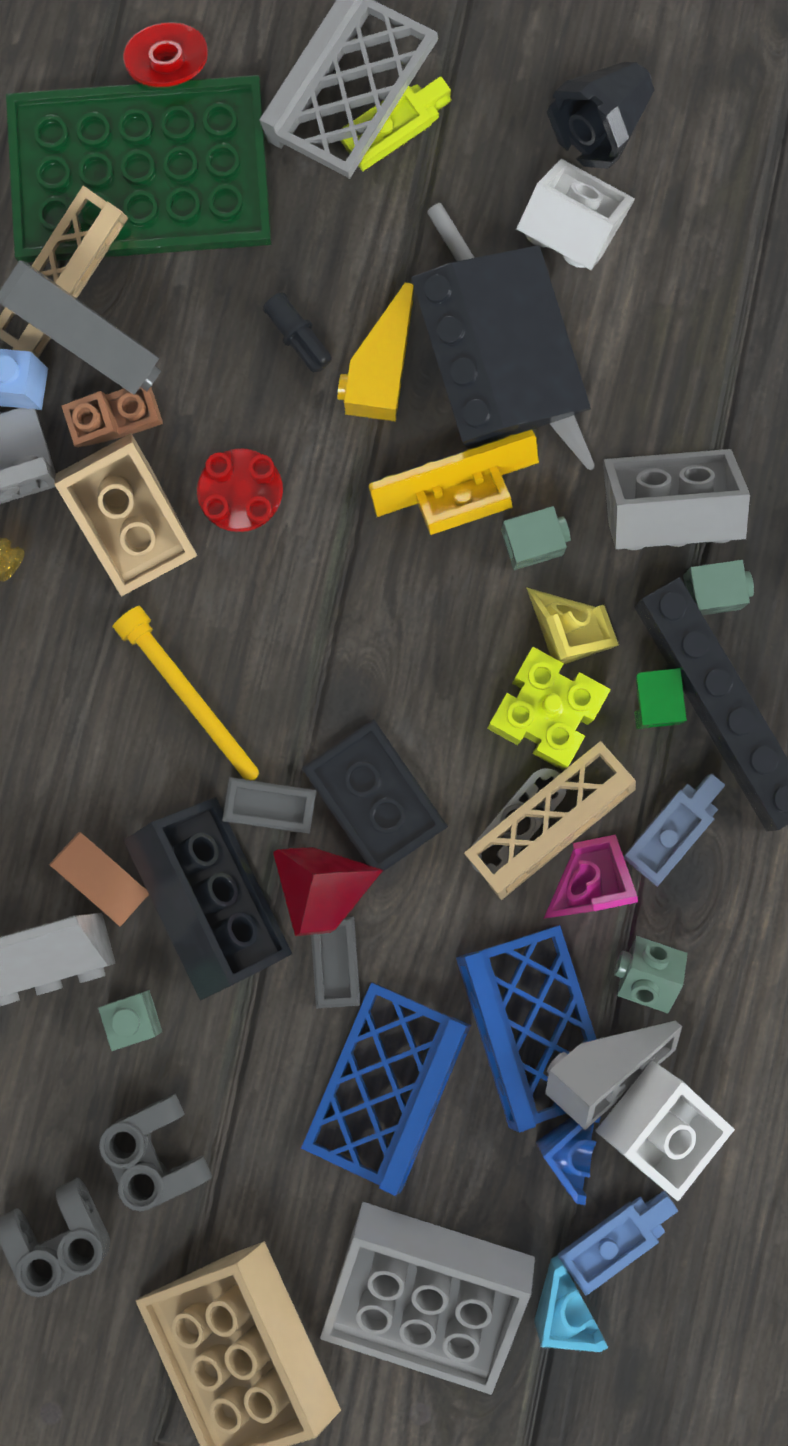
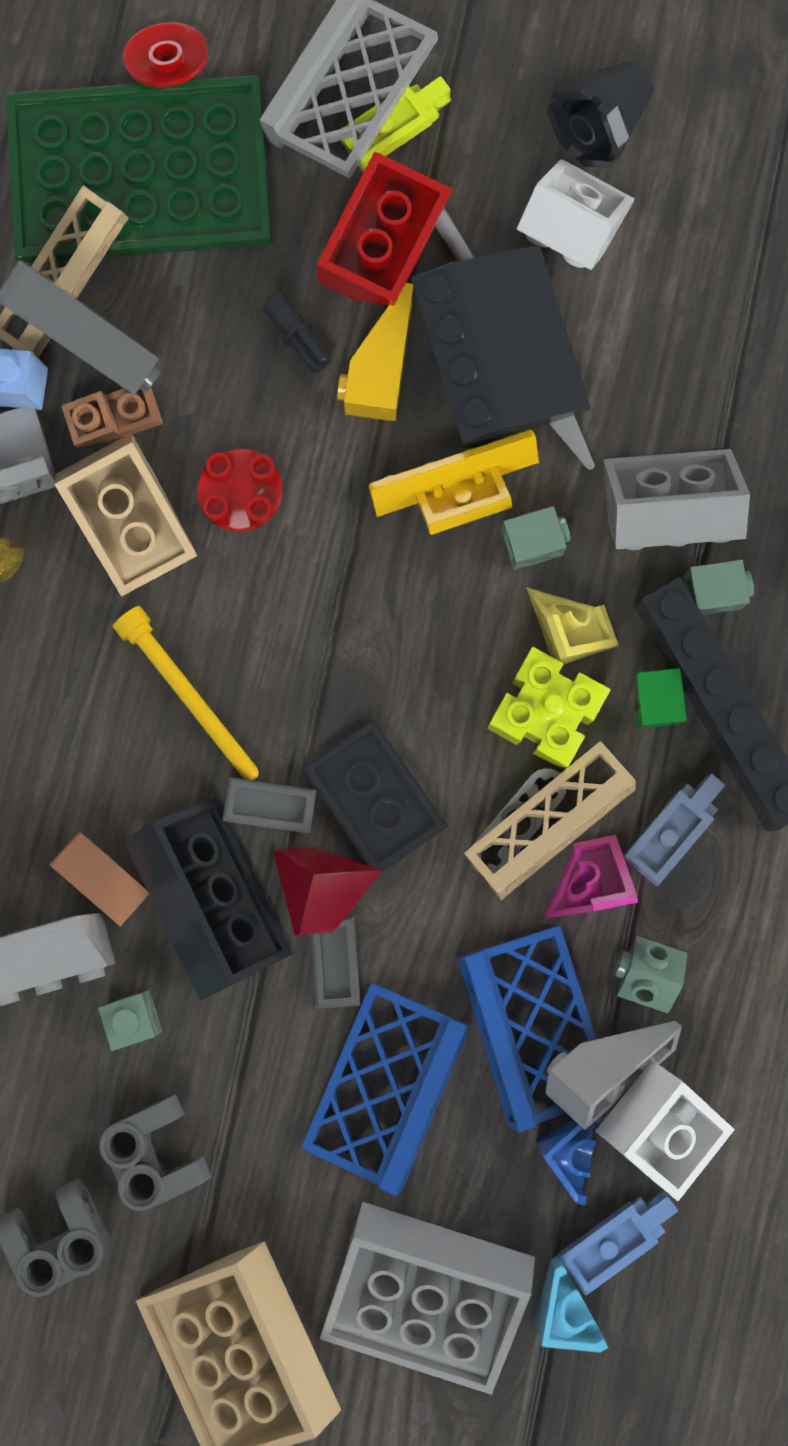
(382, 232): none -> red slope

